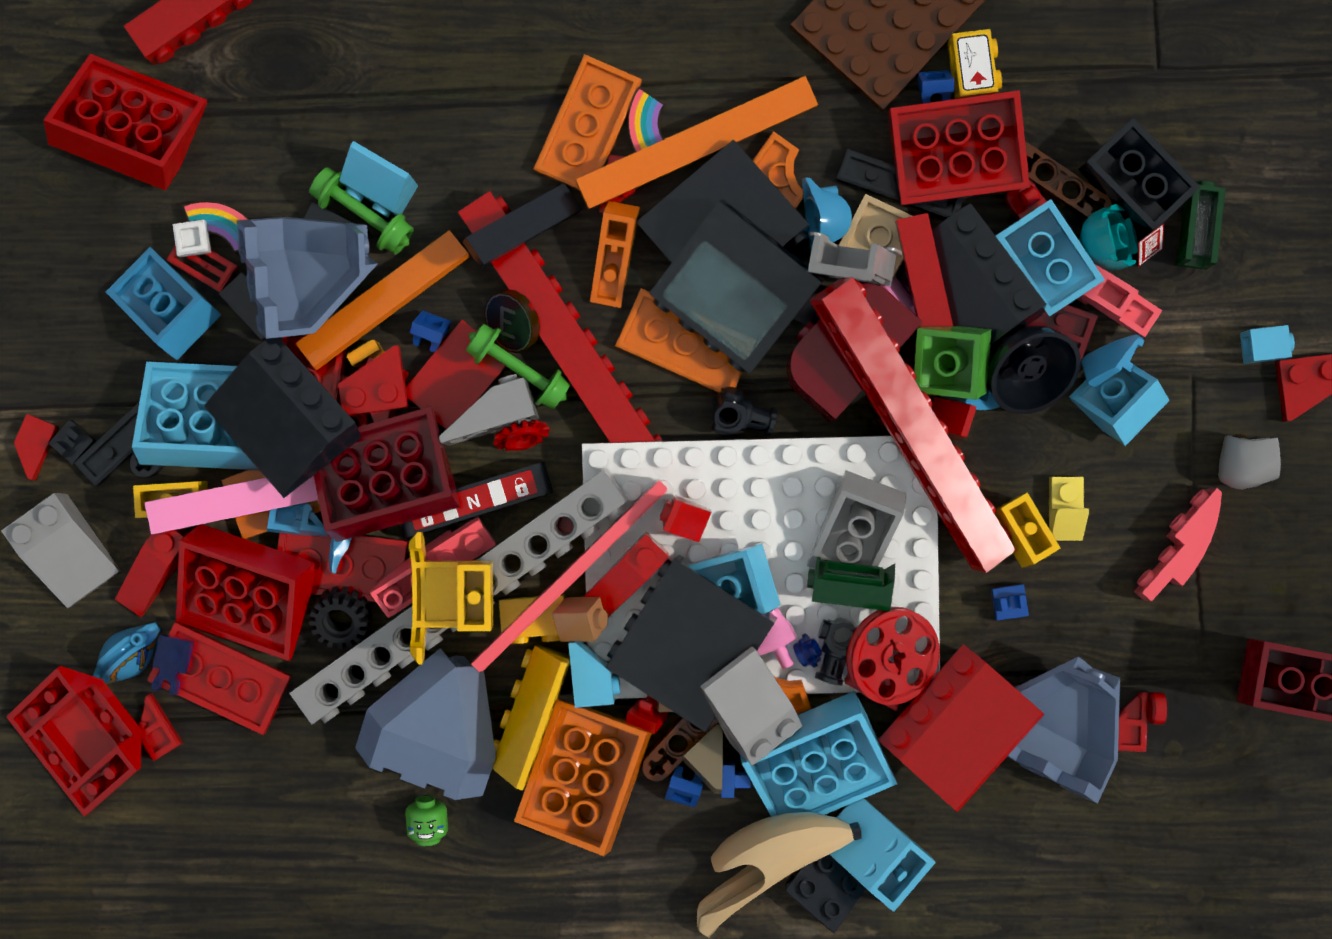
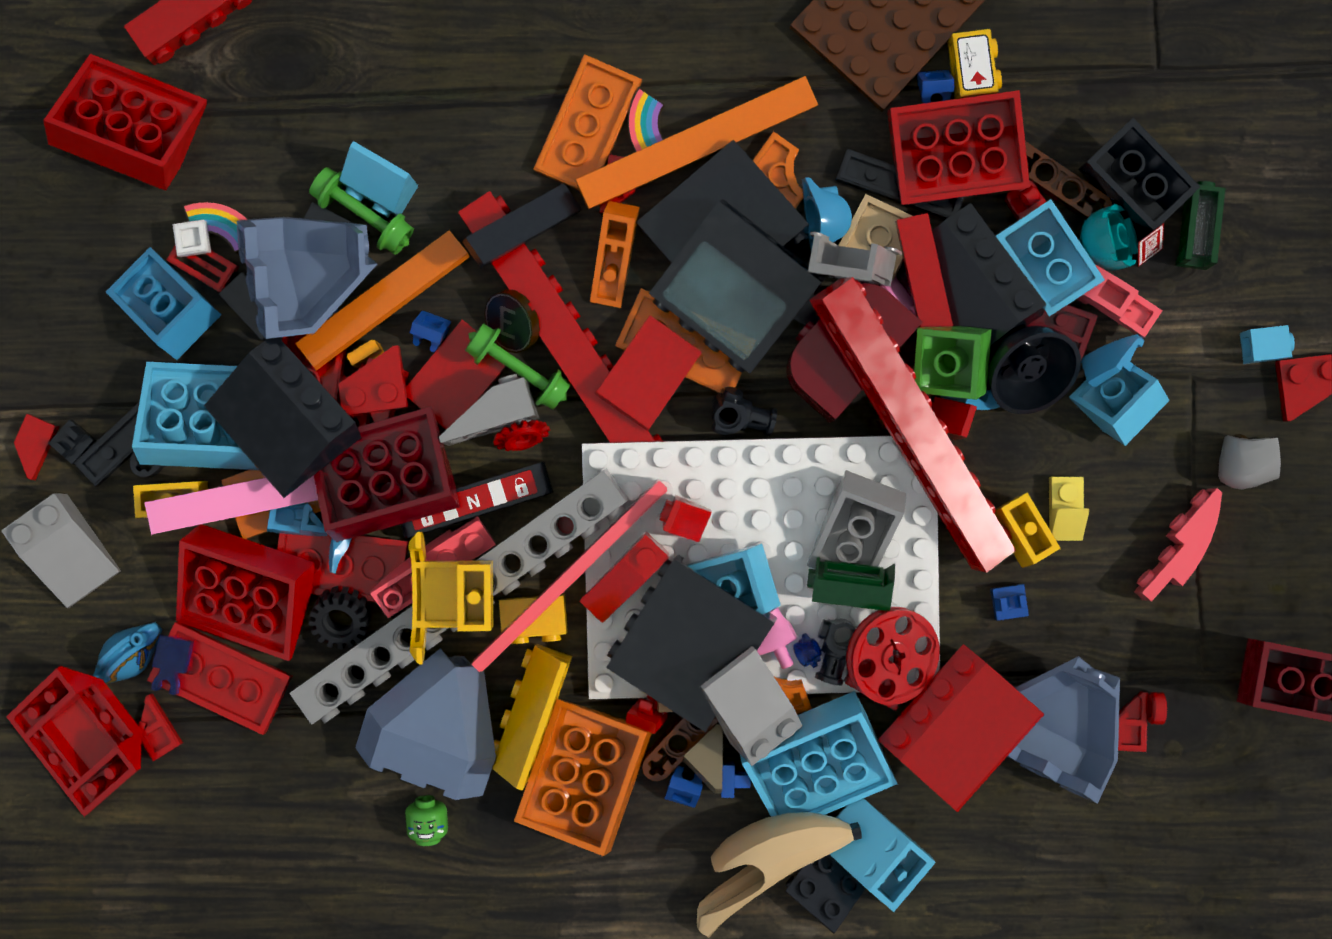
(151, 571): red slope -> none
(580, 619): medium nougat brick -> none
(591, 679): medium azure slope -> none
(648, 373): none -> red tile

